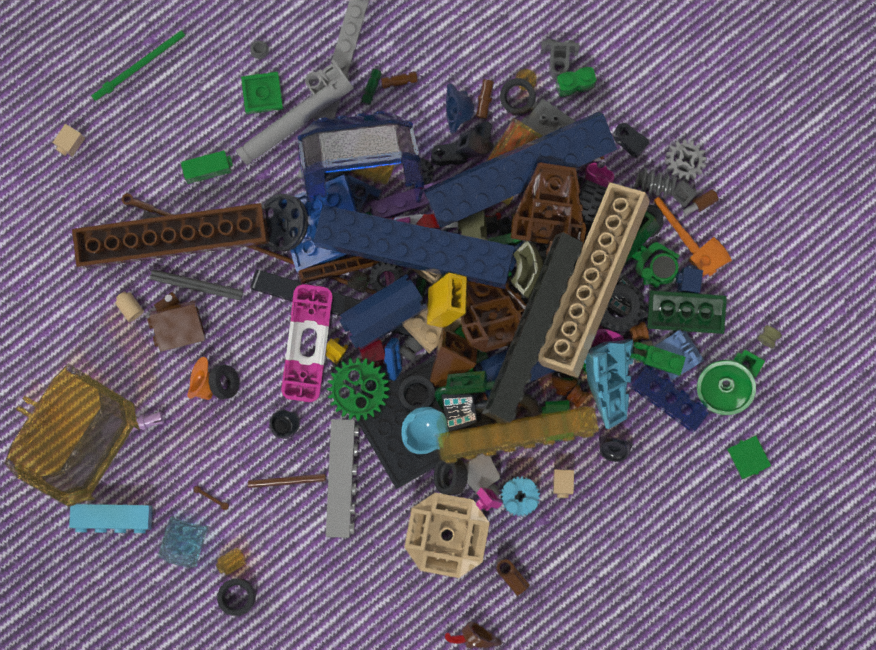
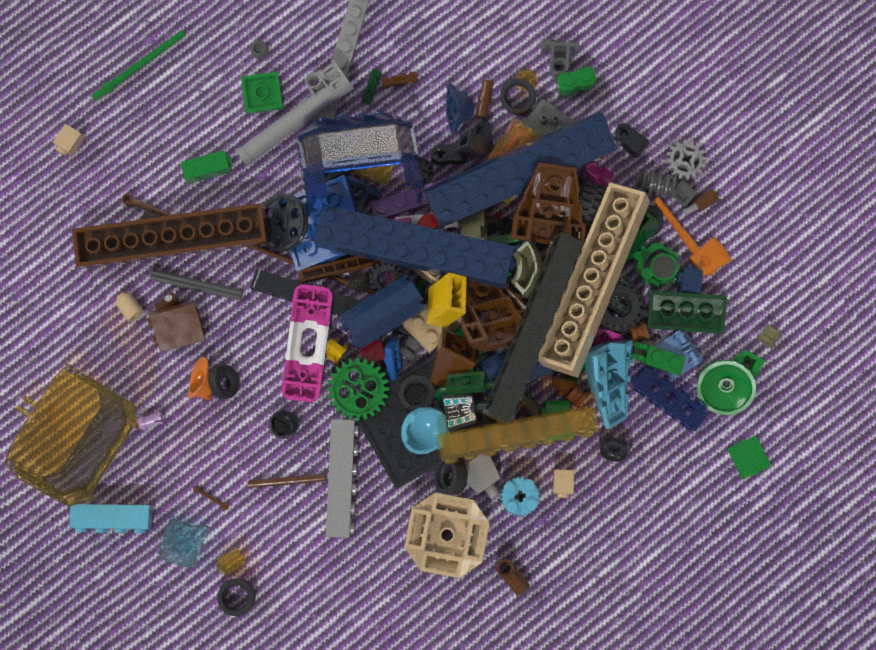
(474, 637): reddish brown piece -> none
(488, 499): dark pink tile -> none

